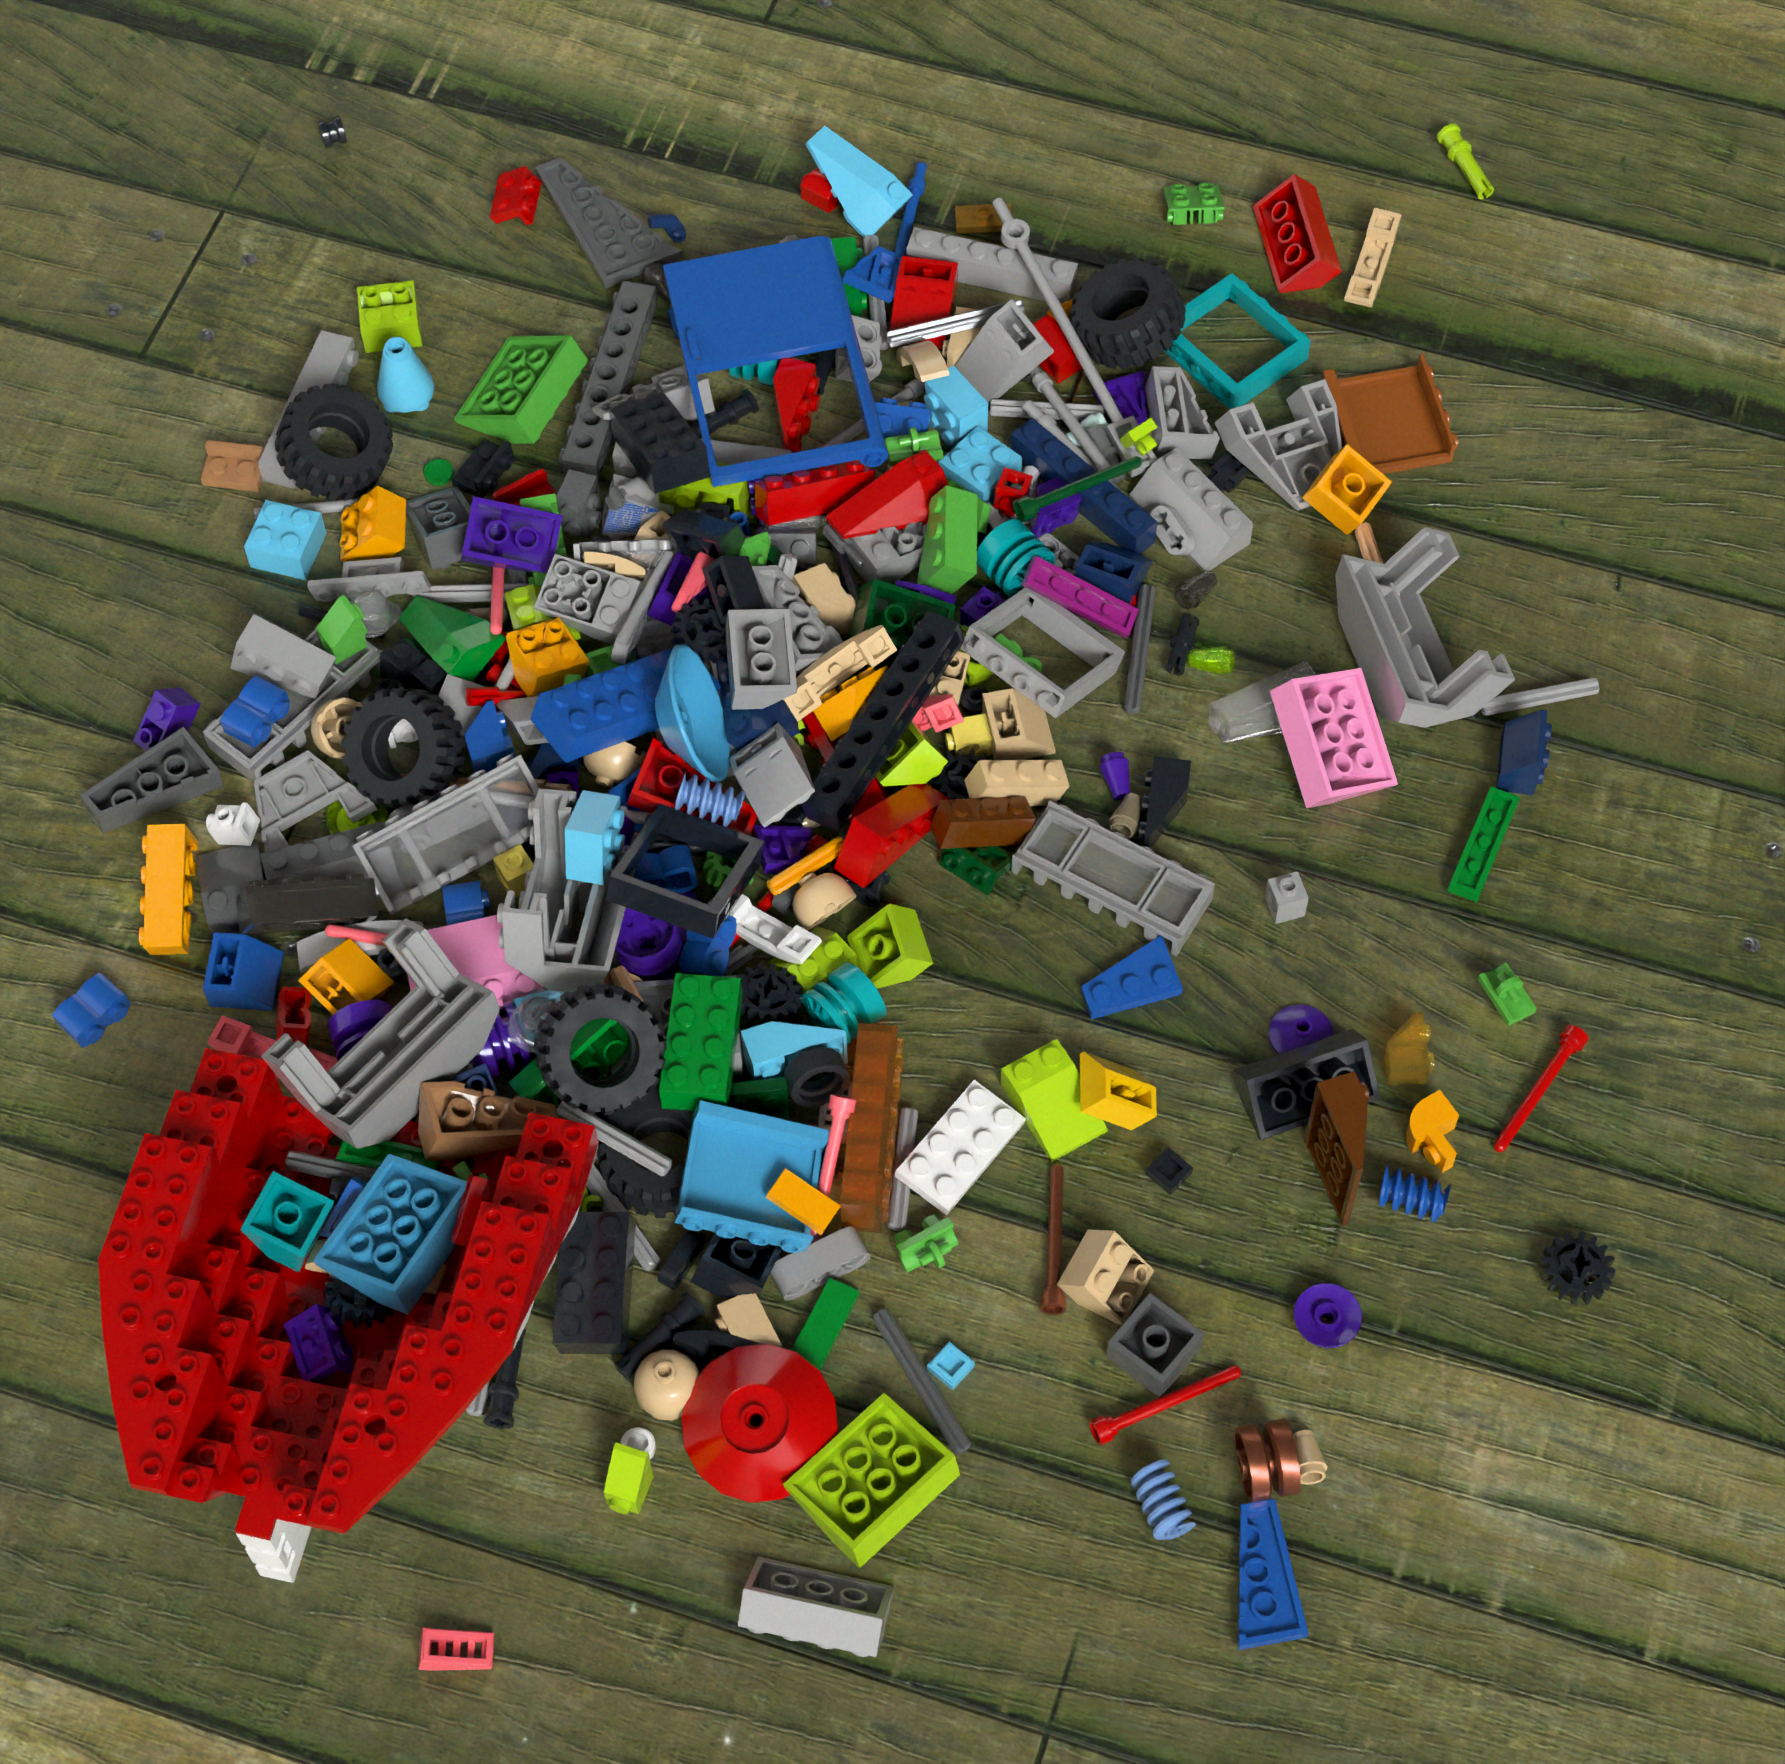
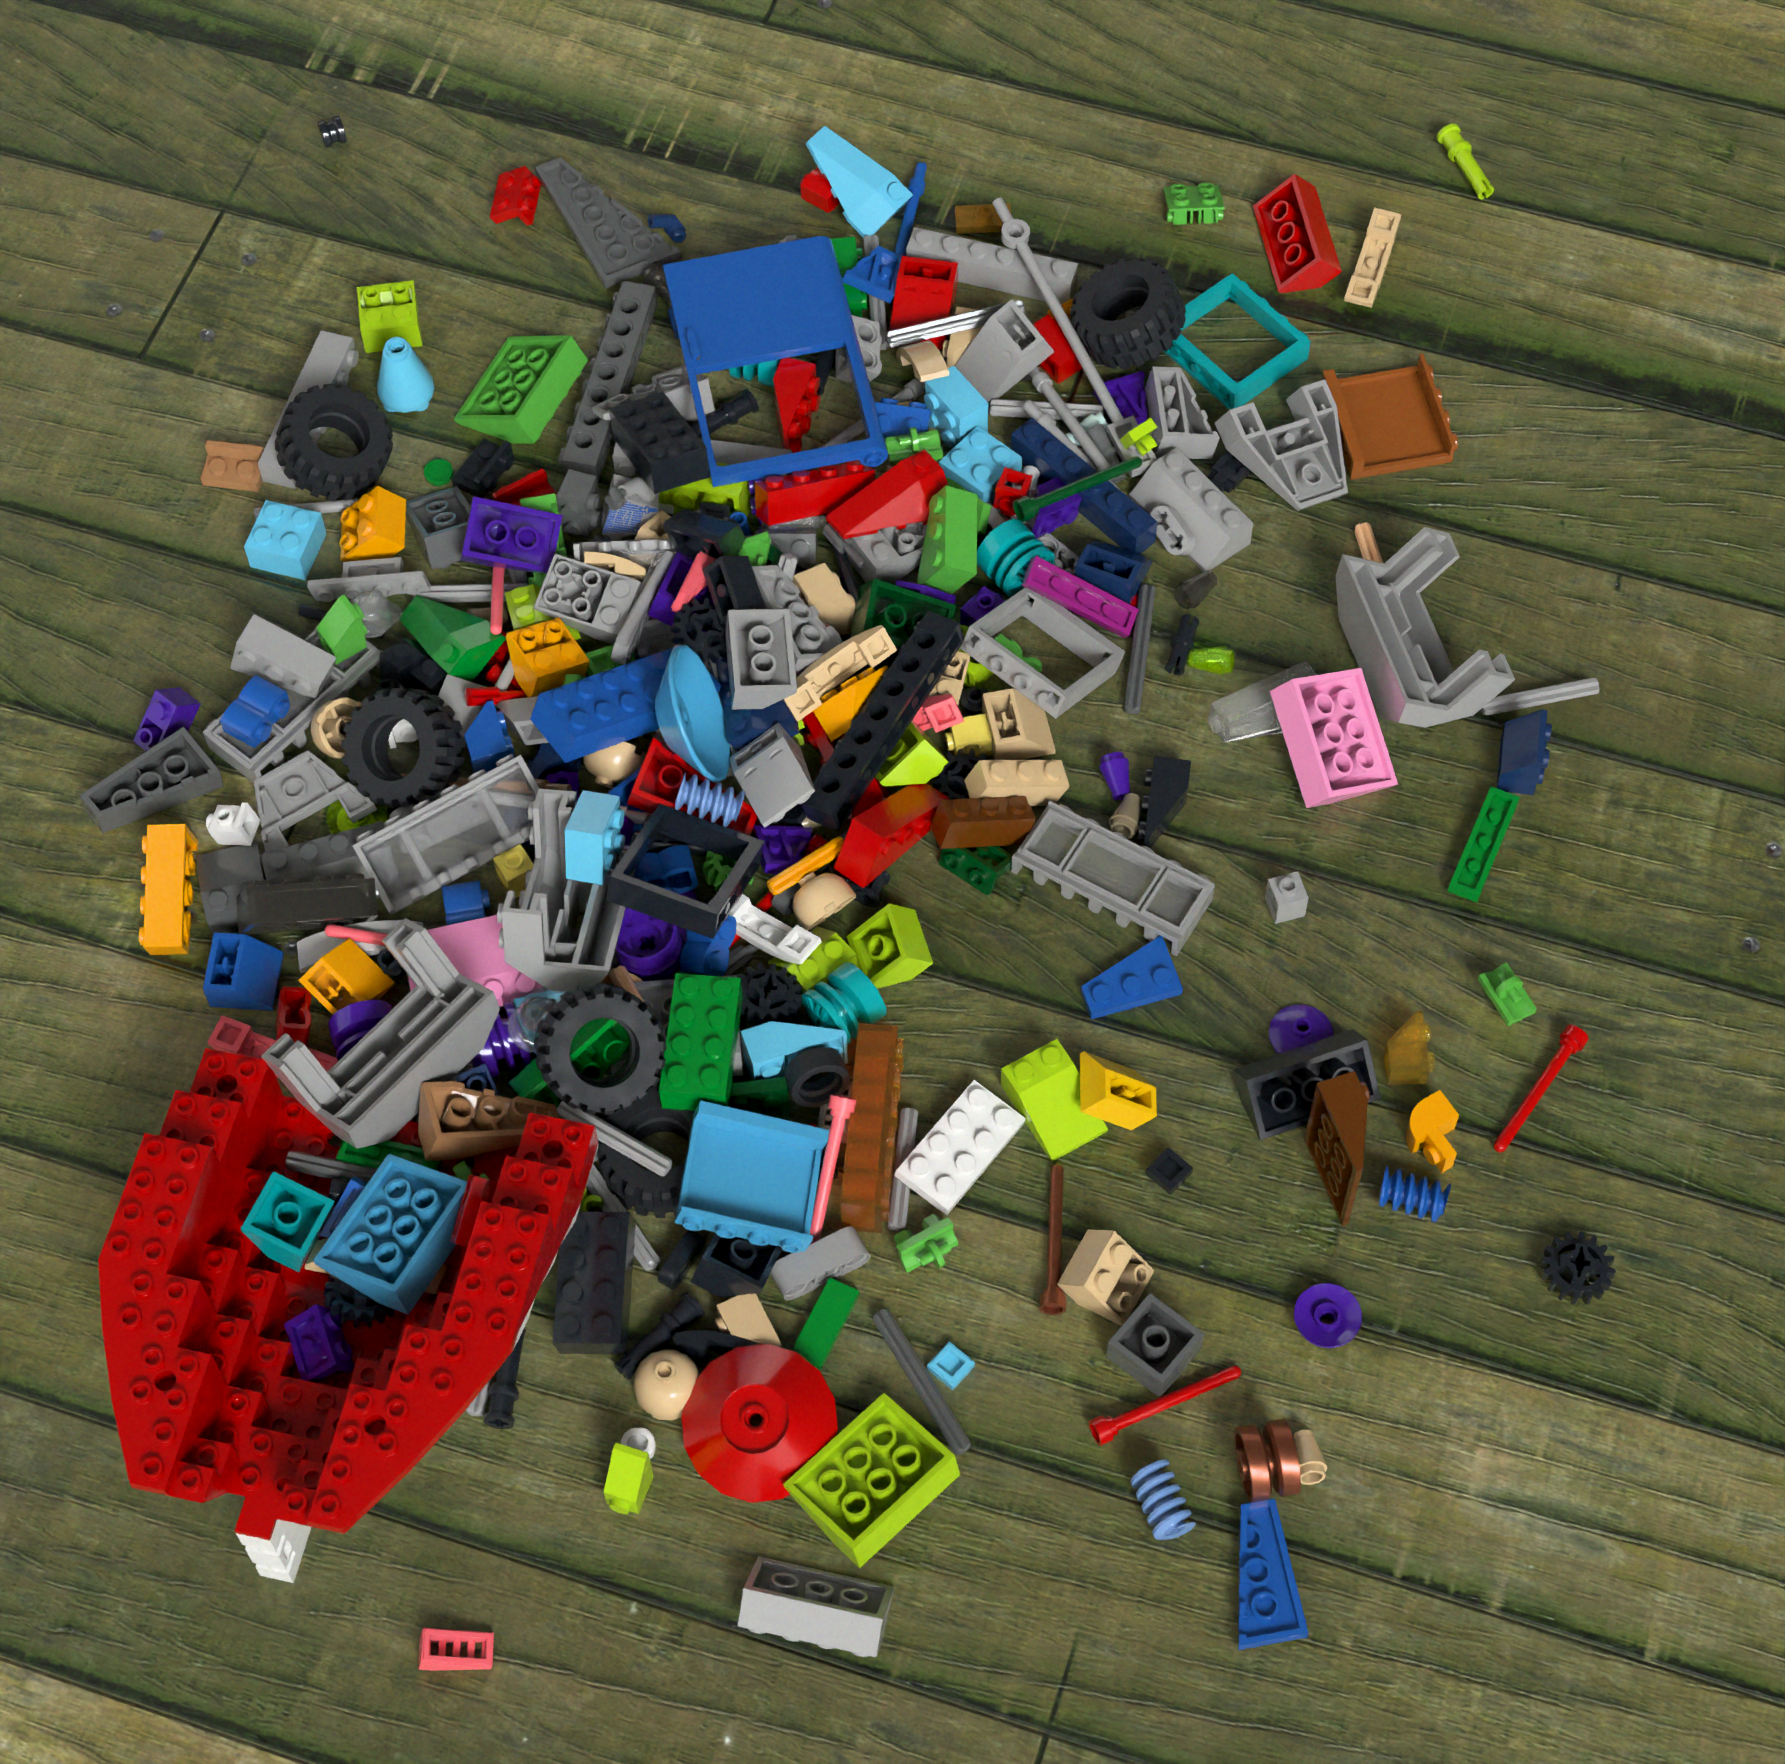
(91, 1010): blue brick -> none
(803, 1201): light orange tile -> none
(1347, 489): light orange brick -> none

